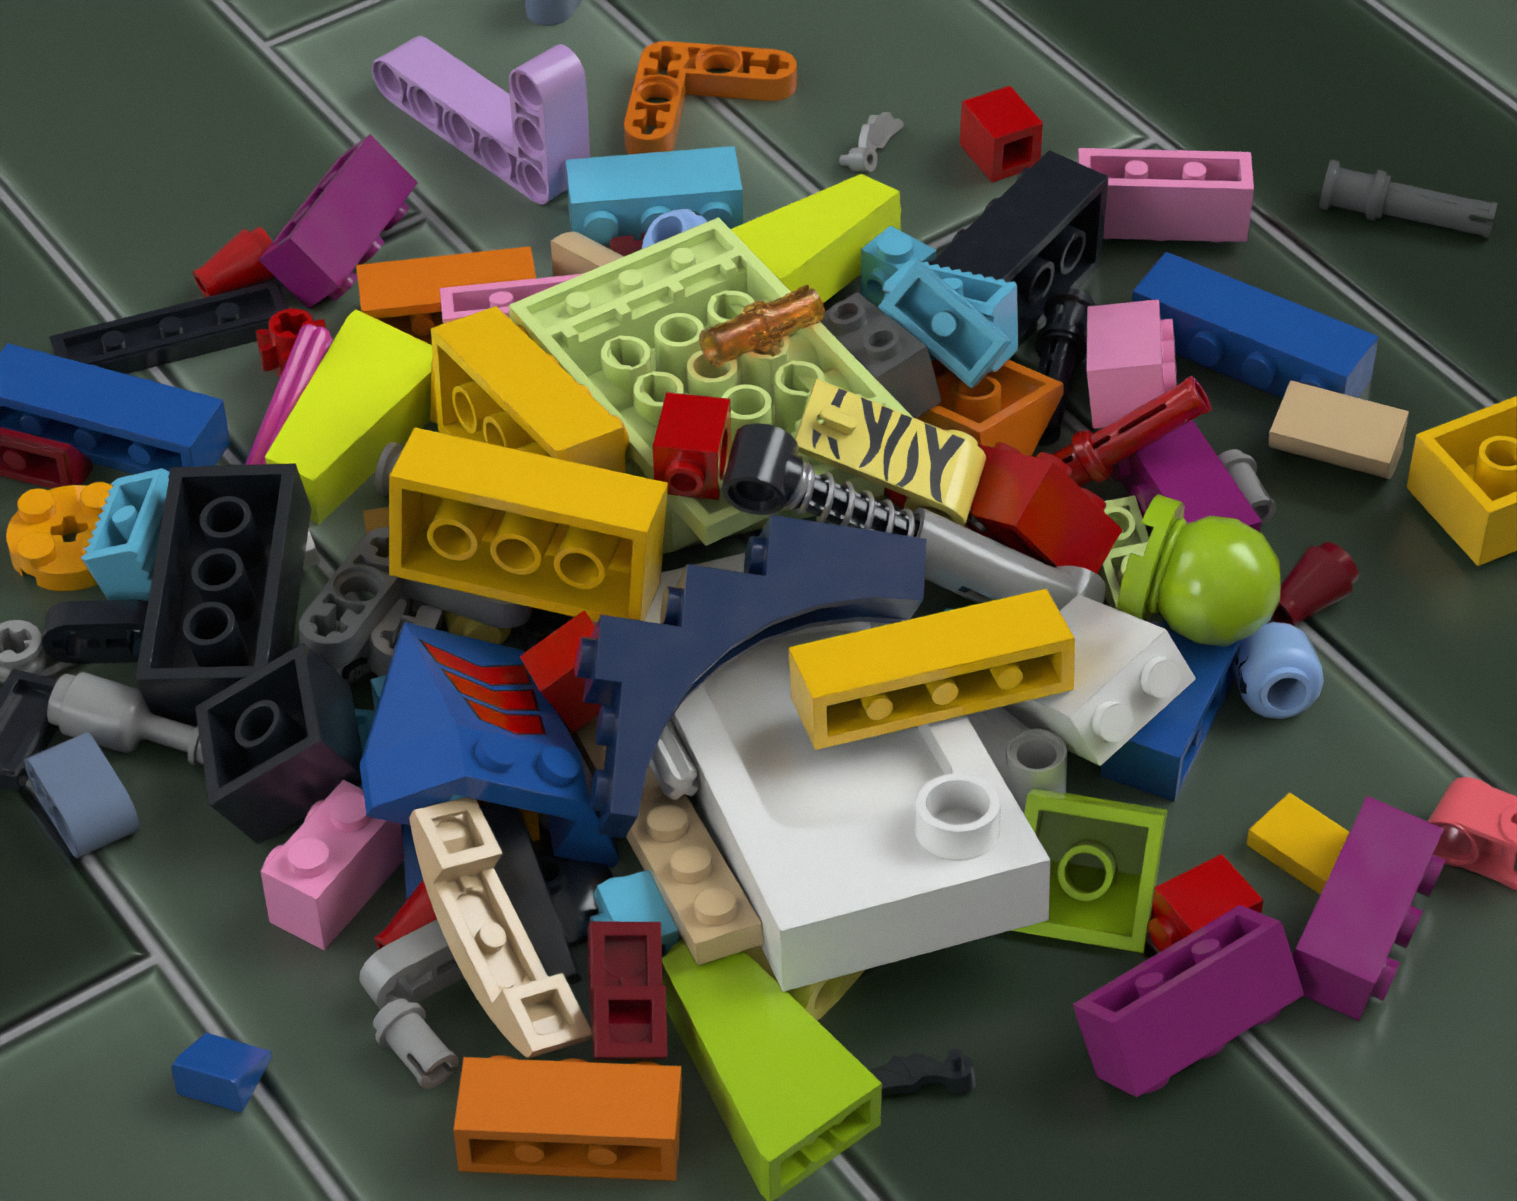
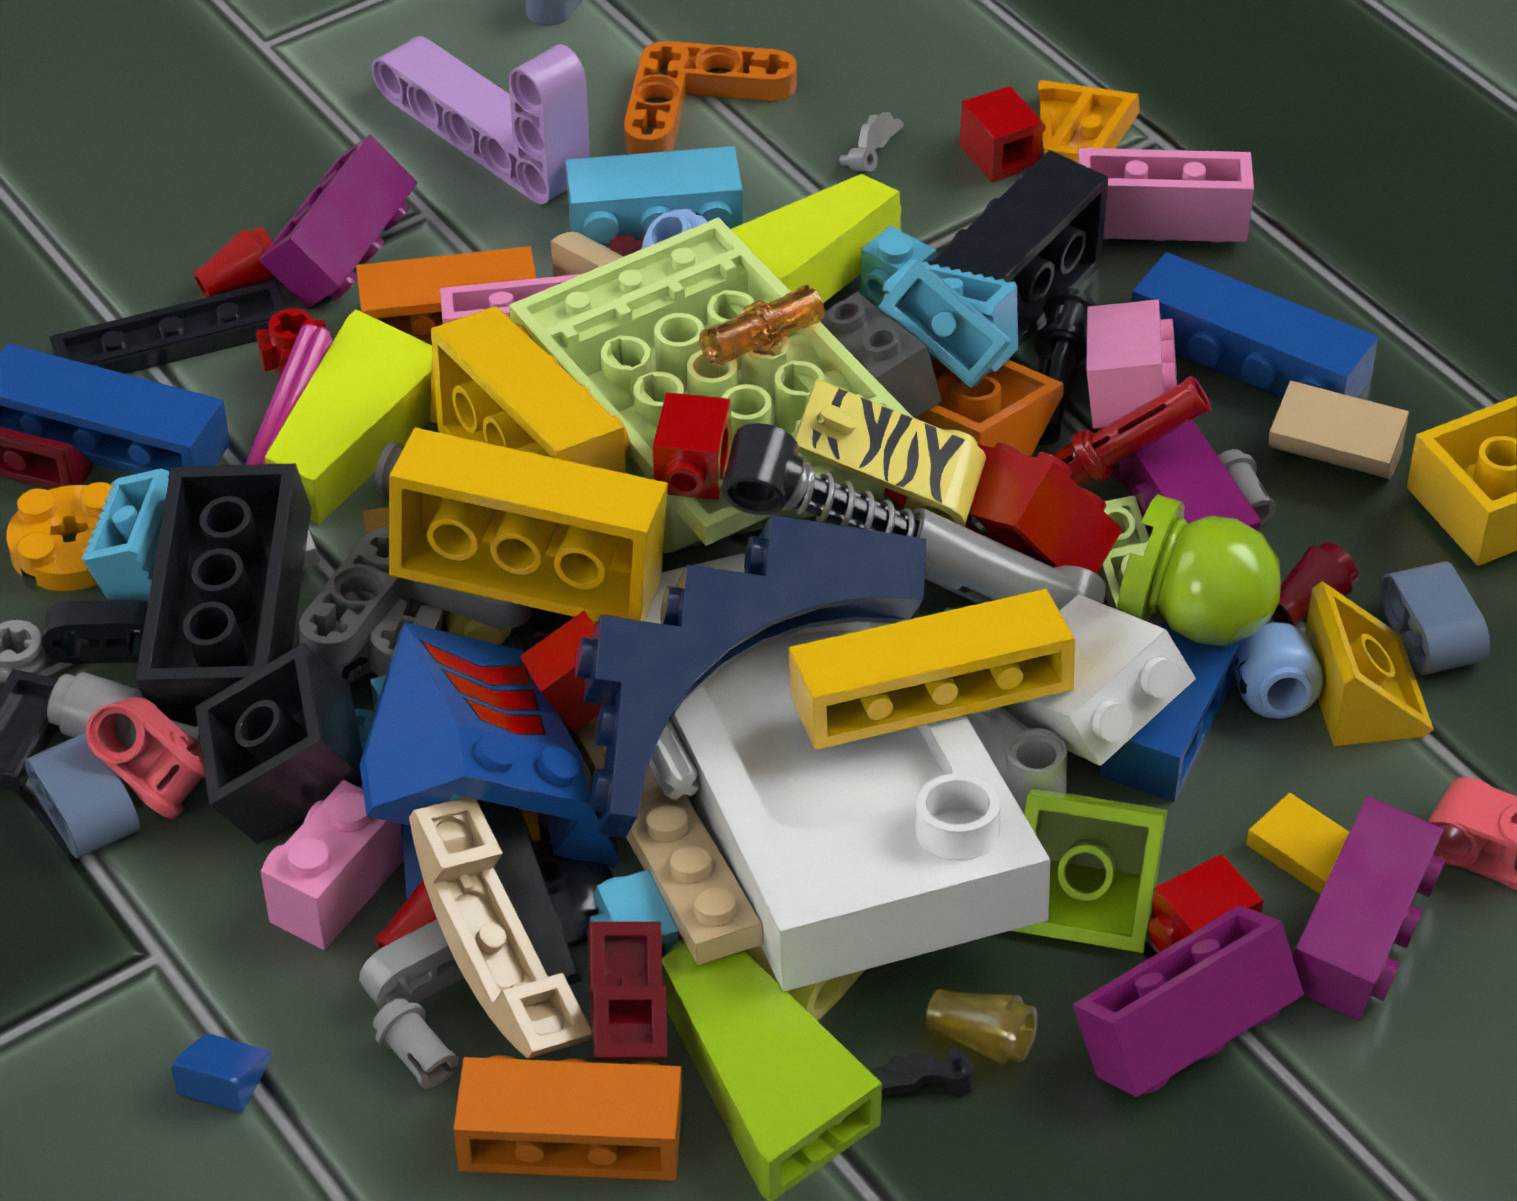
(154, 757): none -> coral piece
(988, 1023): none -> clear yellow cone
(1084, 117): none -> light orange wing
(1366, 674): none -> yellow slope
(1378, 195): dark grey pin -> none
(1435, 617): none -> sand blue beam

